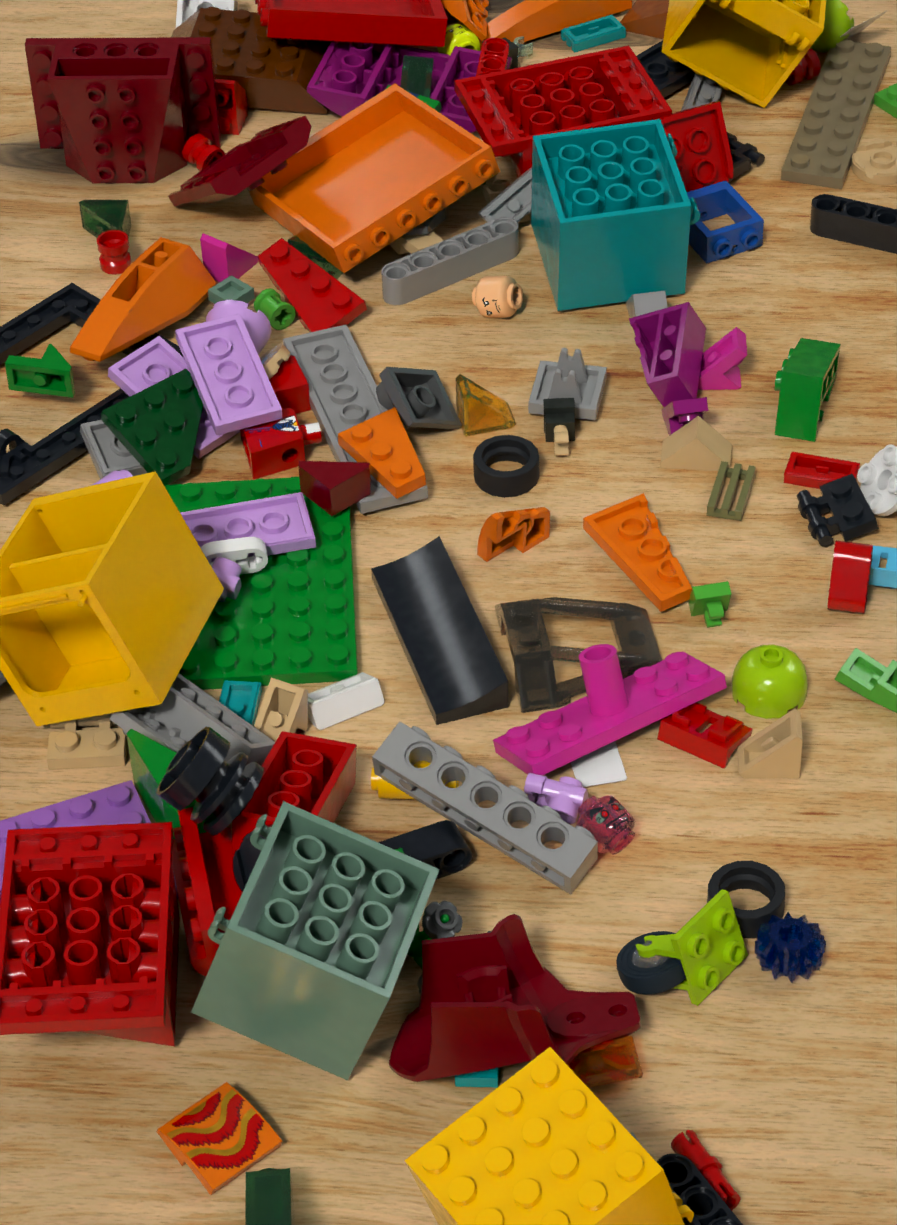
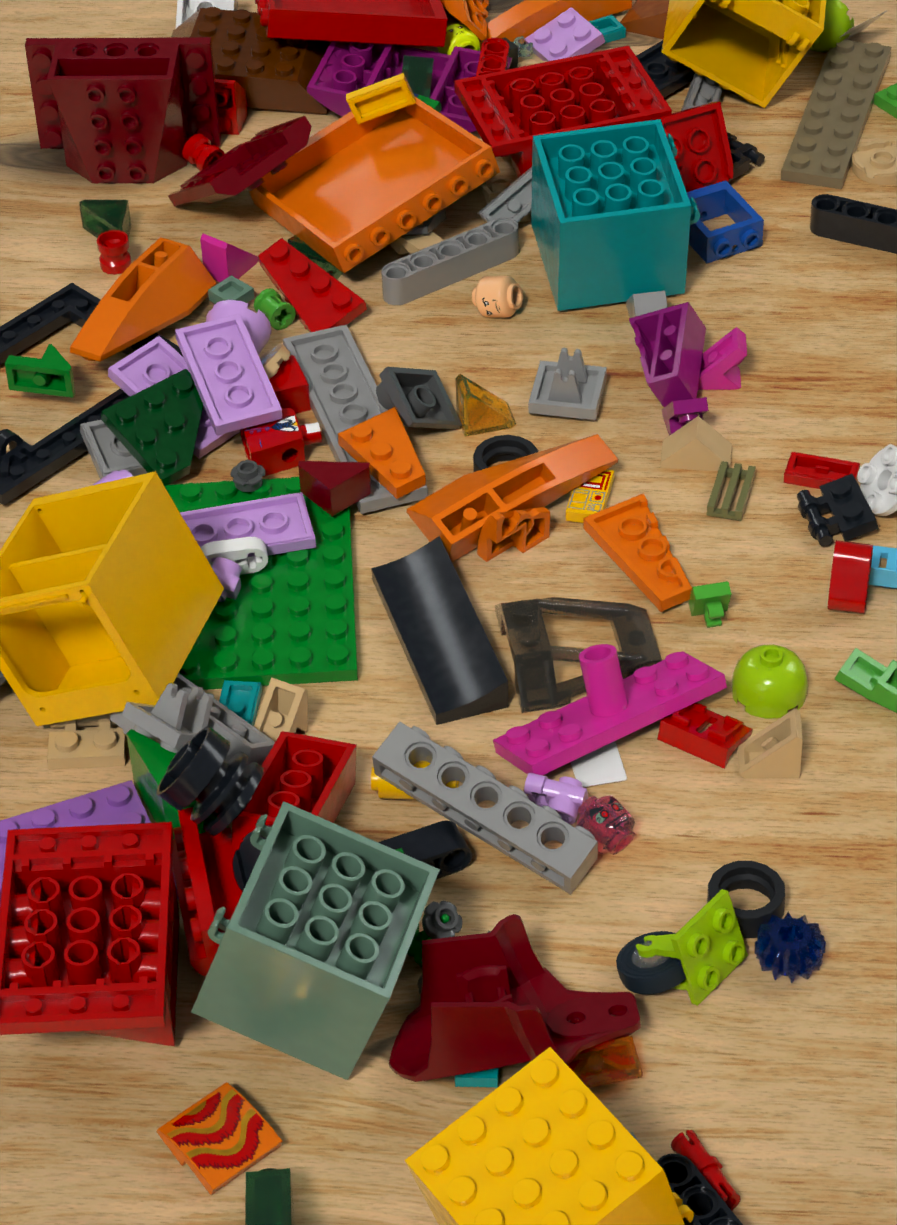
(173, 718): none -> light grey plate
(248, 476): none -> dark grey plate
(344, 700): white slope -> none
(380, 98): none -> yellow tile
(523, 483): none -> orange wedge
(559, 423): pearl dark grey piece -> none
(565, 37): none -> lavender plate
(590, 497): none -> yellow tile
(803, 386): green wedge -> none
(807, 68): red wheel -> none

